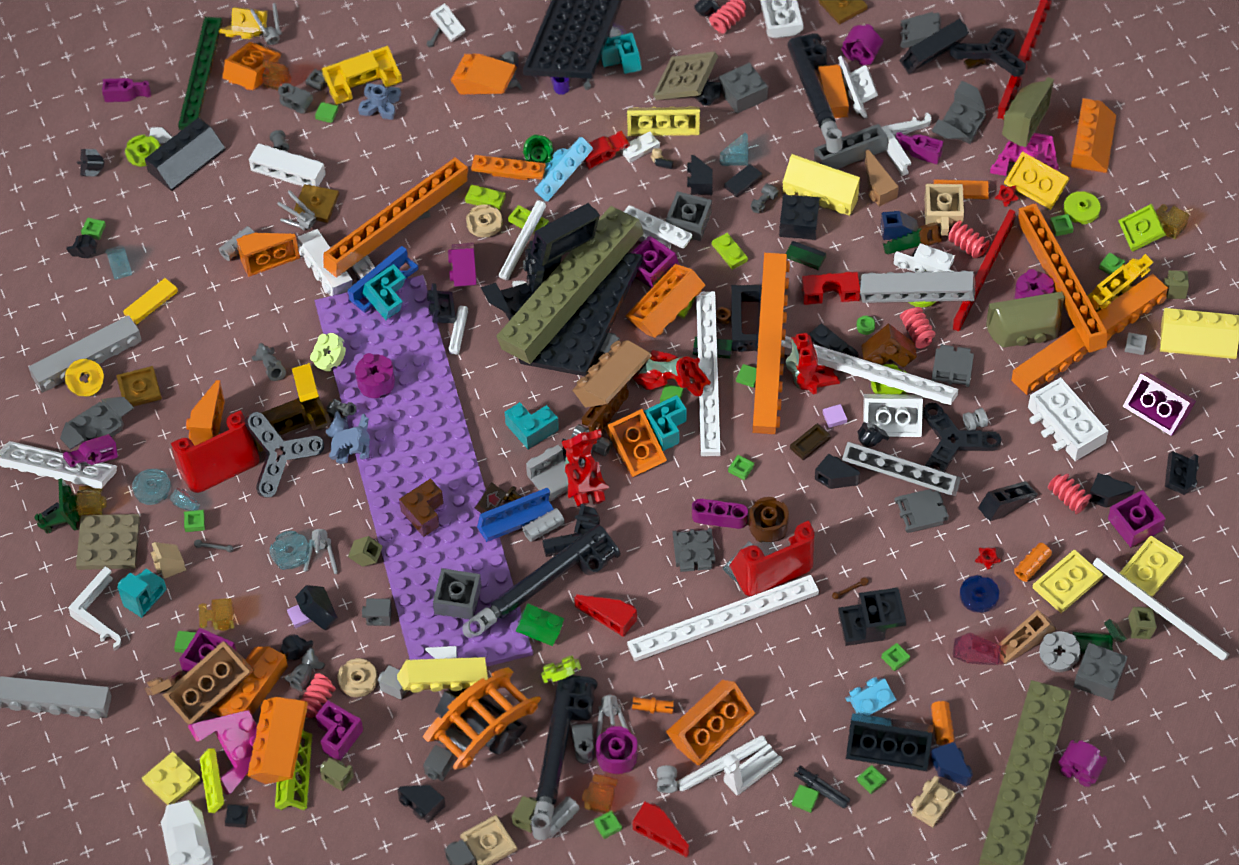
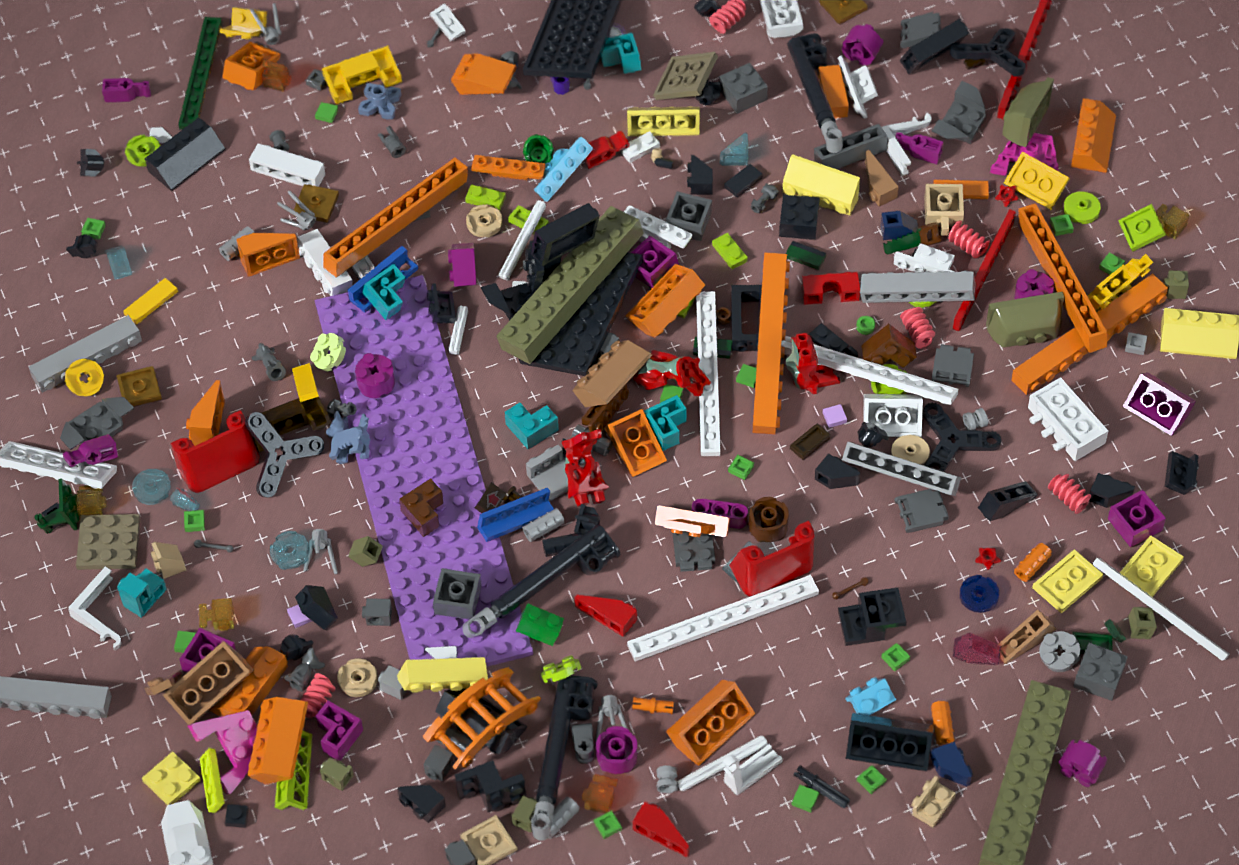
(297, 98): dark grey piece -> none
(392, 143): none -> dark grey hinge
(492, 789): none -> black bracket
(691, 521): none -> bracket
(911, 442): none -> tan plate

